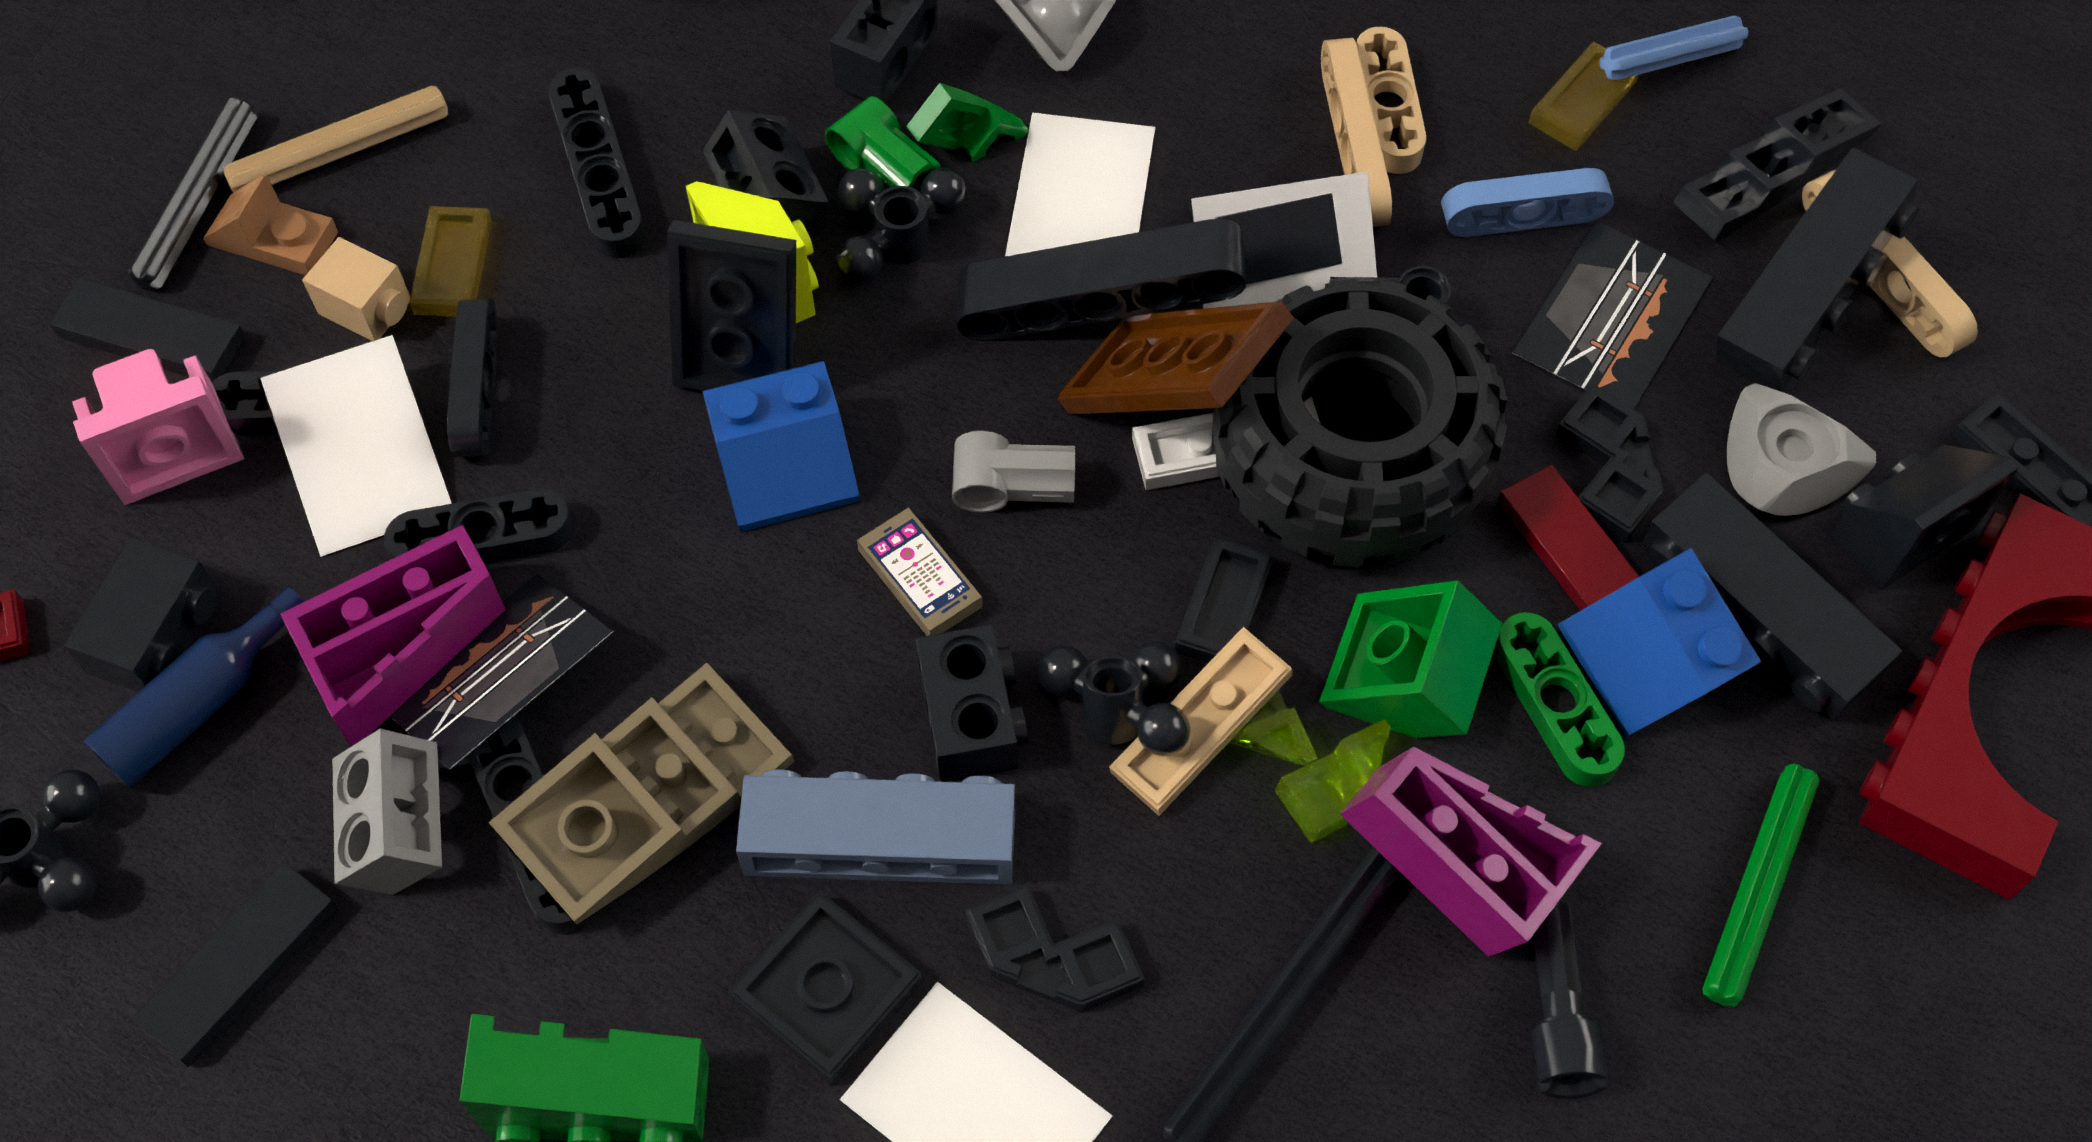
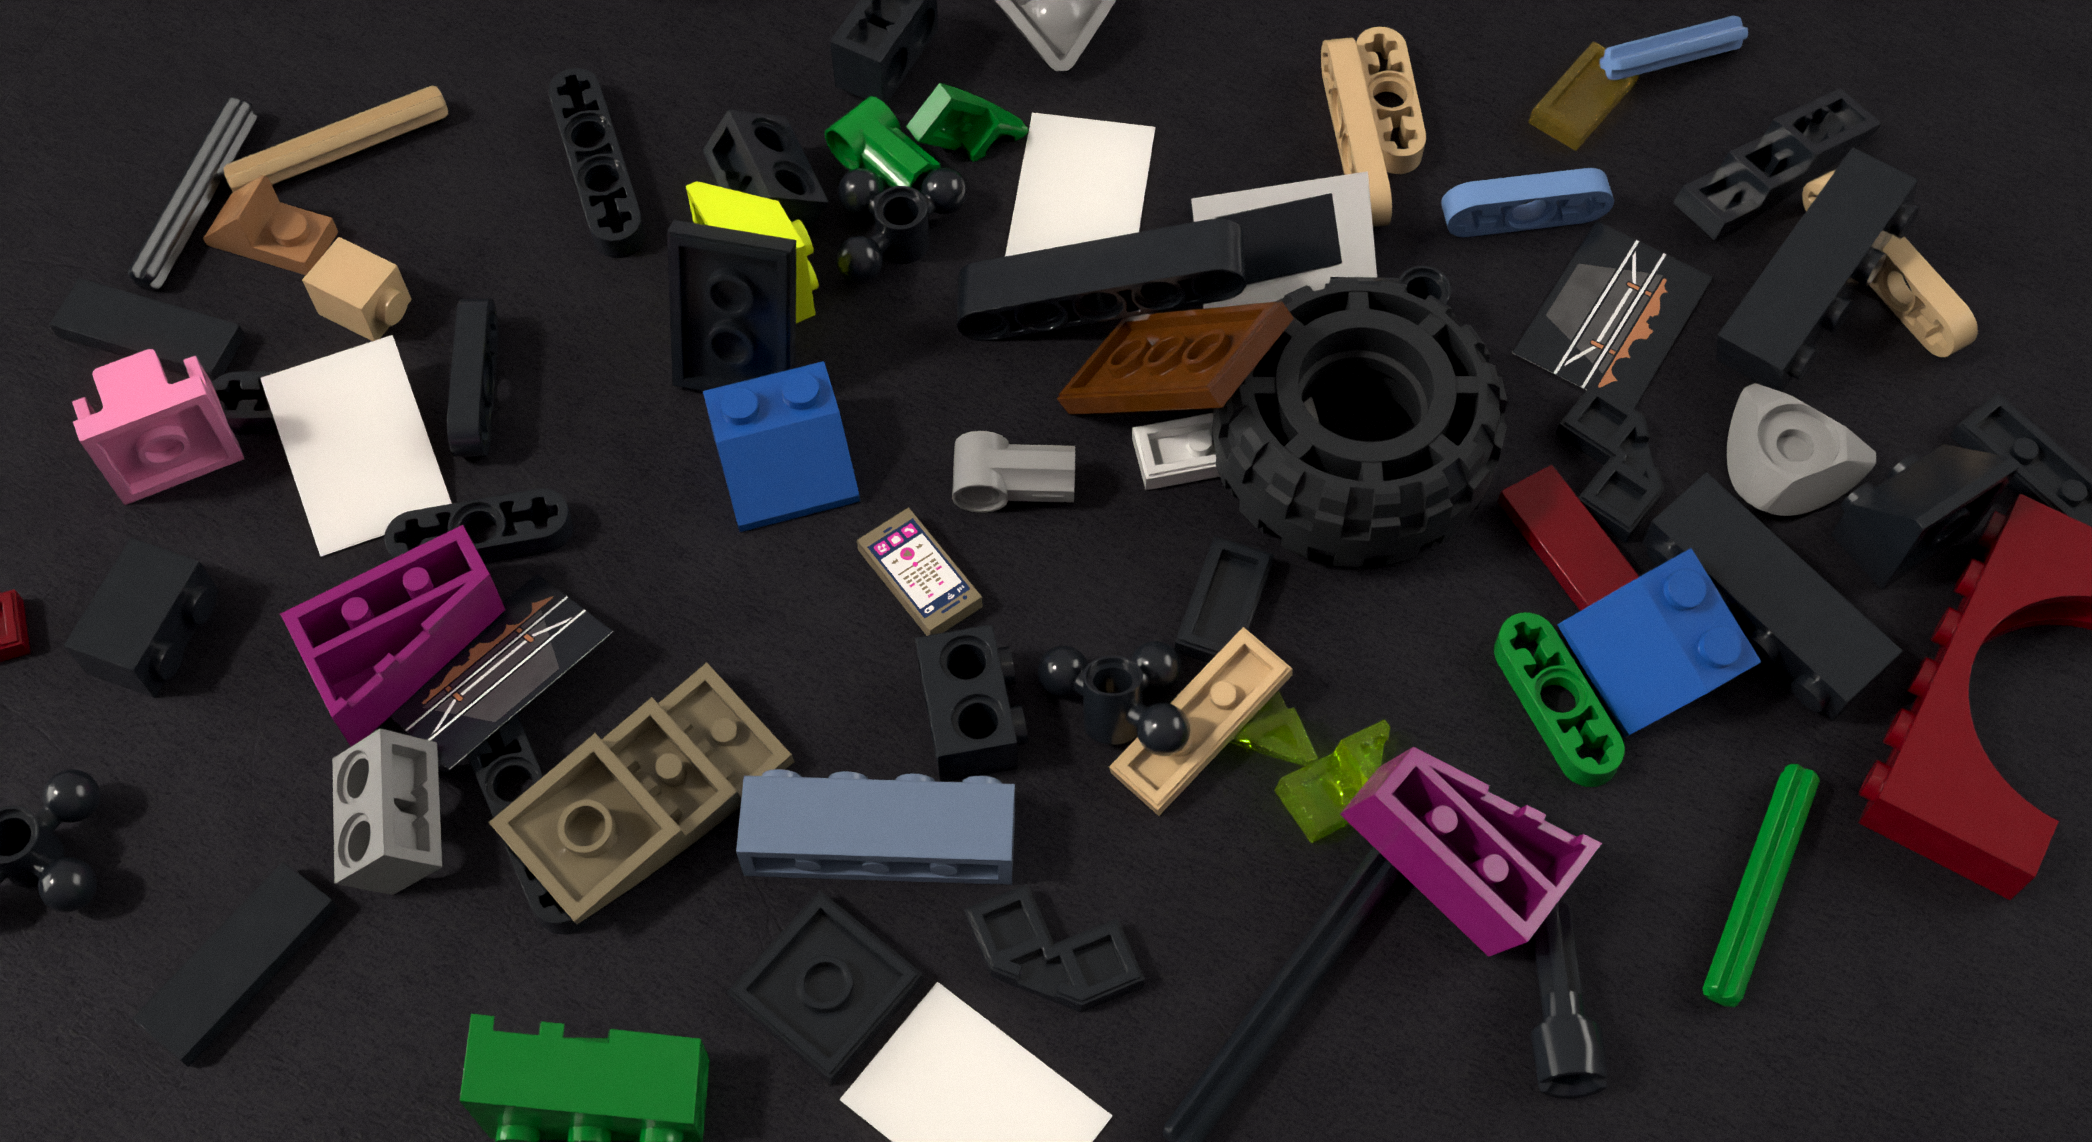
(184, 695): dark blue piece -> none
(450, 259): clear yellow tile -> none
(1413, 659): green slope -> none

